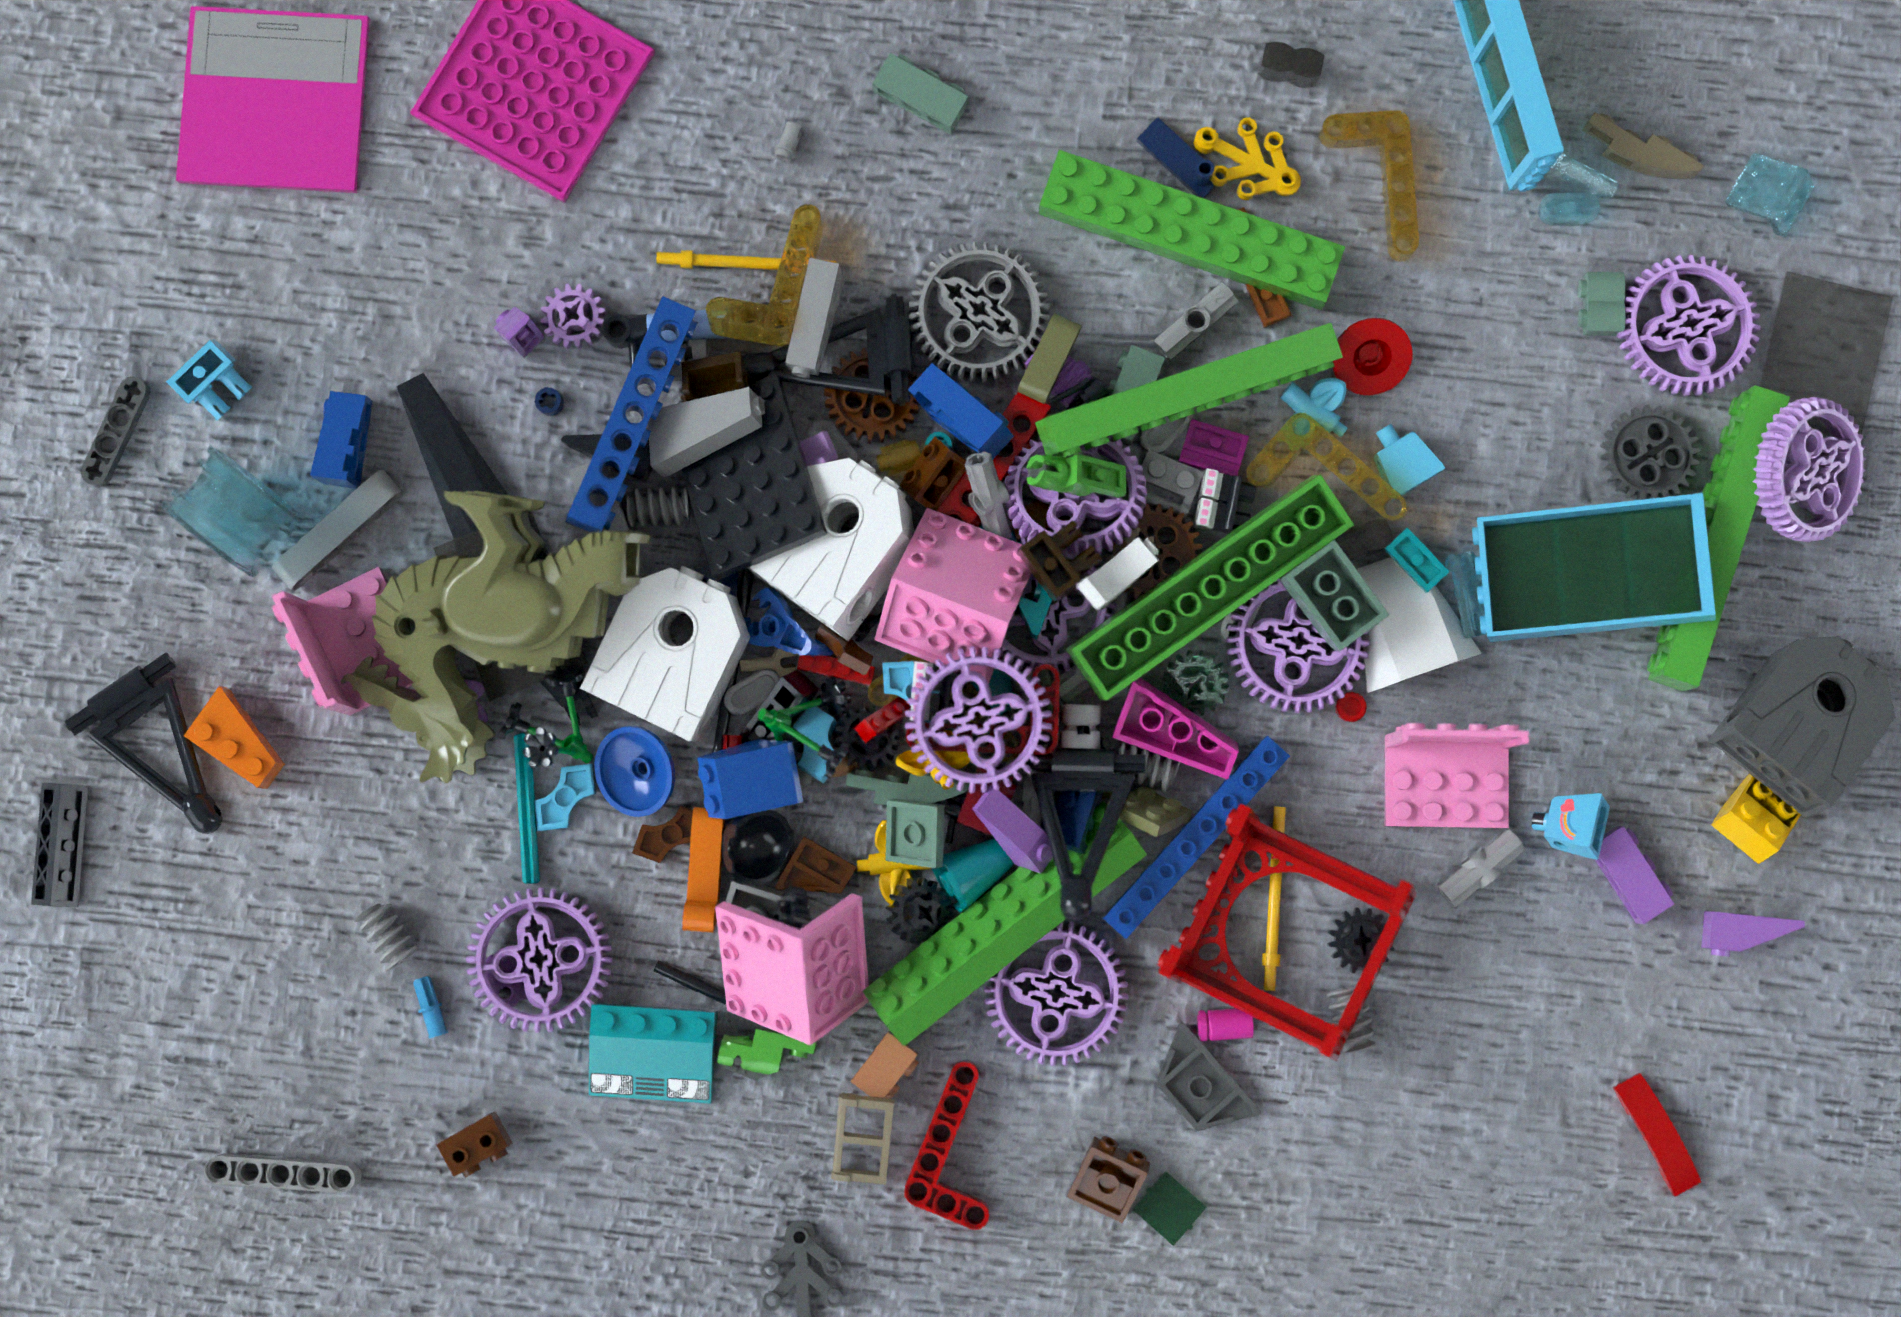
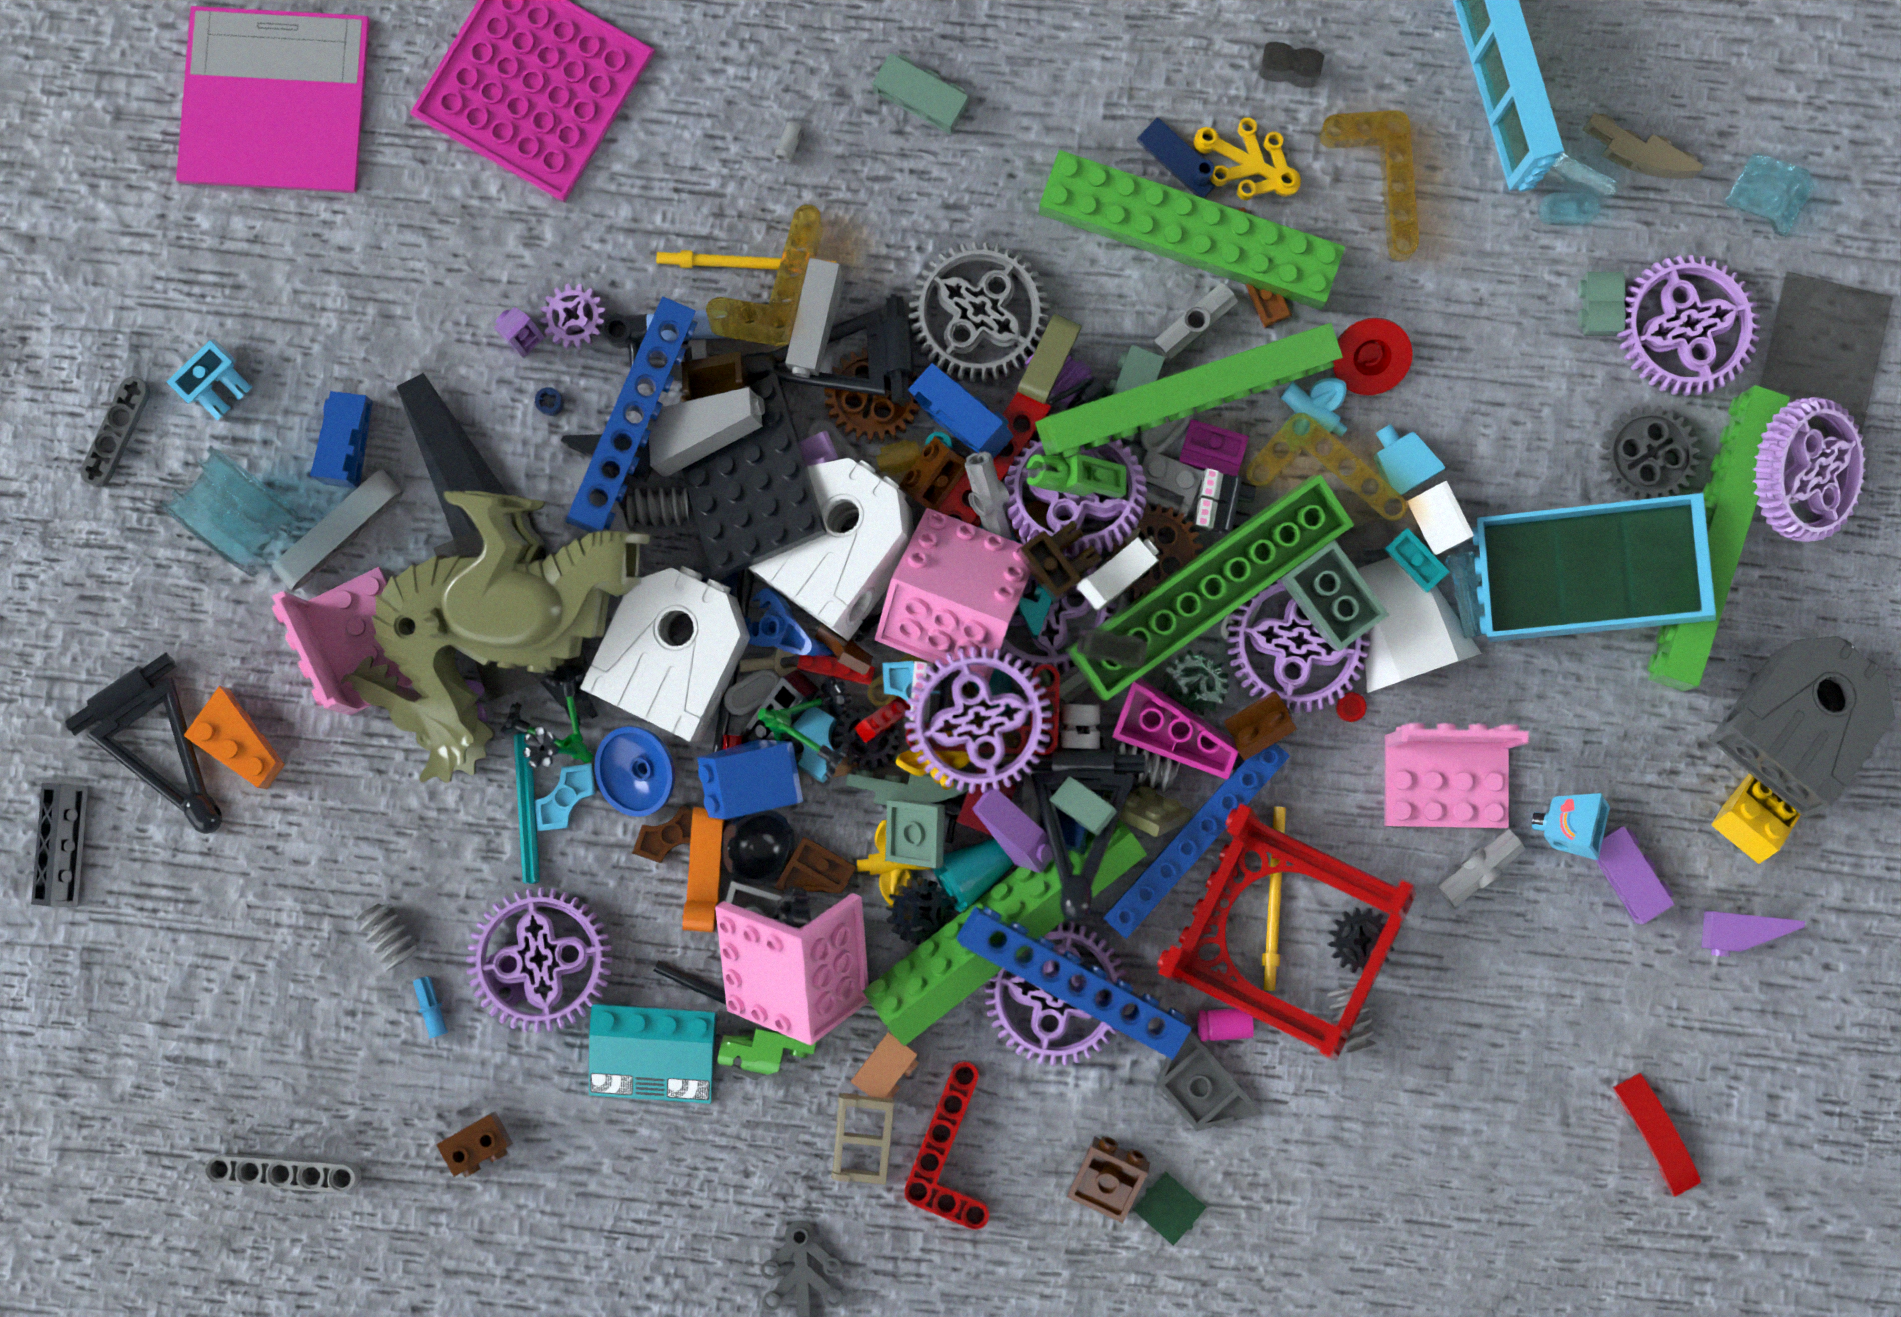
(1083, 805): none -> sand green slope
(1118, 649): none -> clear smoke brick
(1165, 1038): none -> blue brick
(1260, 725): none -> reddish brown bracket
(1440, 518): none -> white slope

